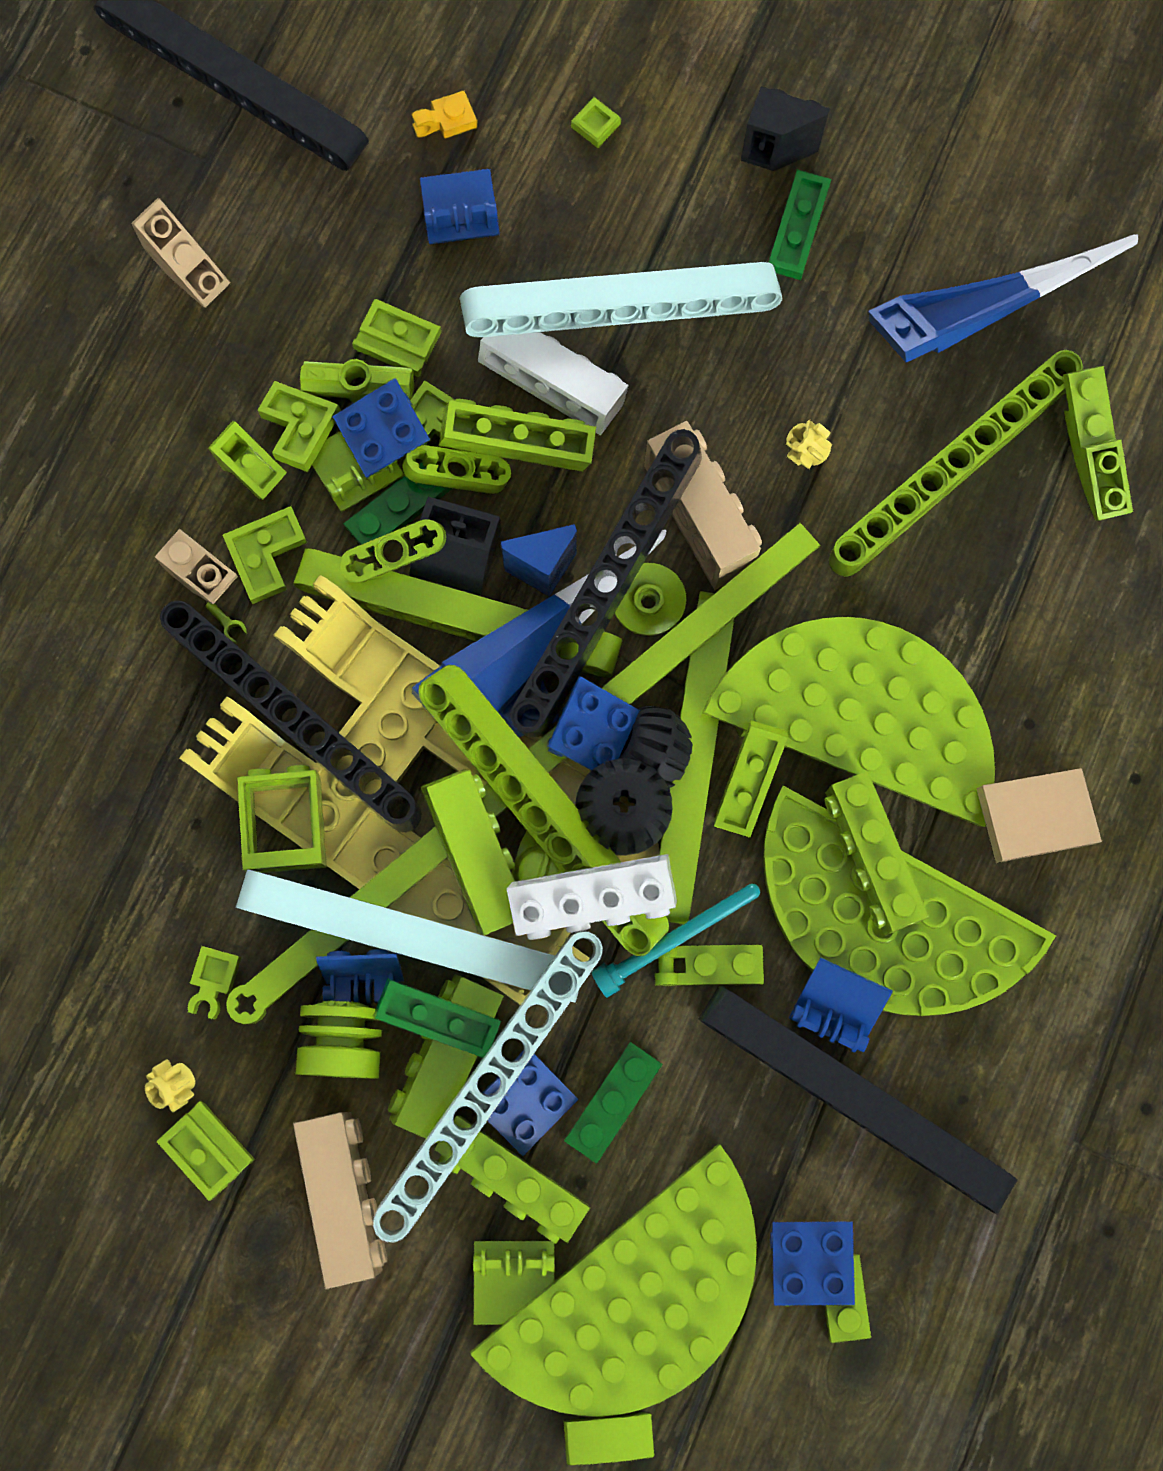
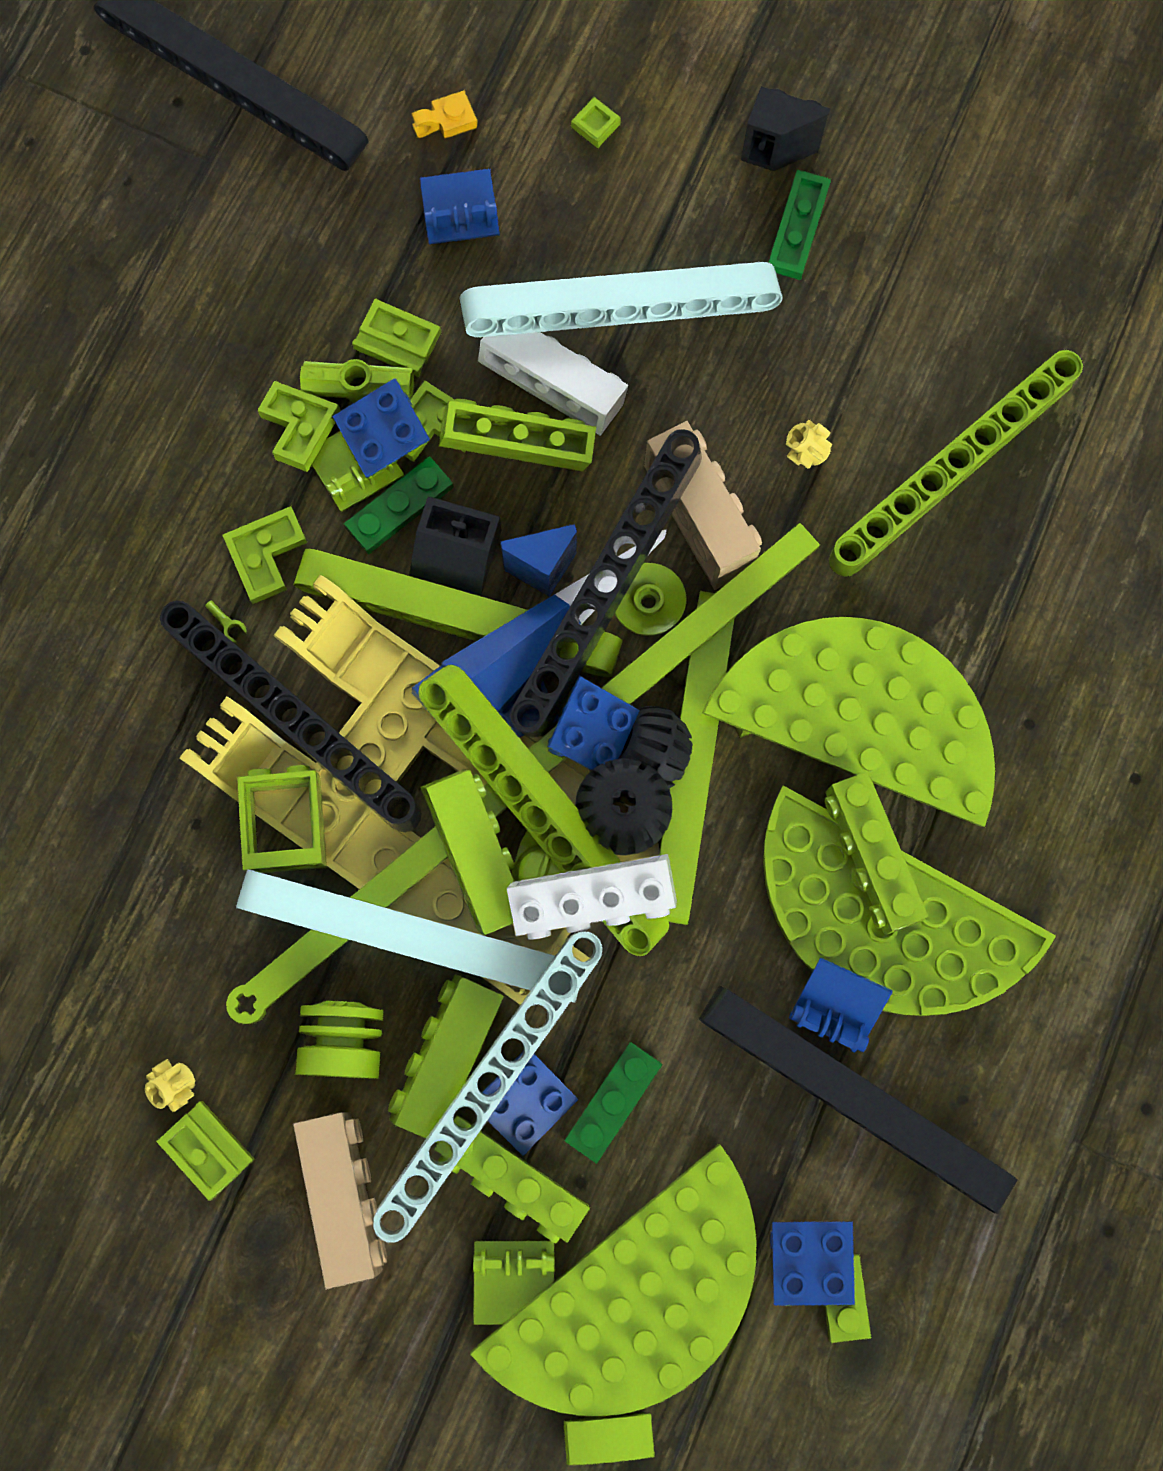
(178, 253): tan slope -> none
(195, 567): tan slope -> none
(213, 974): lime plate -> none
(246, 460): lime slope -> none
(343, 969): blue hinge -> none
(370, 570): lime beam -> none
(436, 1018): green plate -> none
(445, 478): lime beam -> none
(612, 976): teal piece -> none
(712, 966): lime plate -> none
(750, 778): lime plate -> none
(945, 316): blue plate -> none
(1038, 815): tan tile -> none
(1094, 445): lime slope -> none

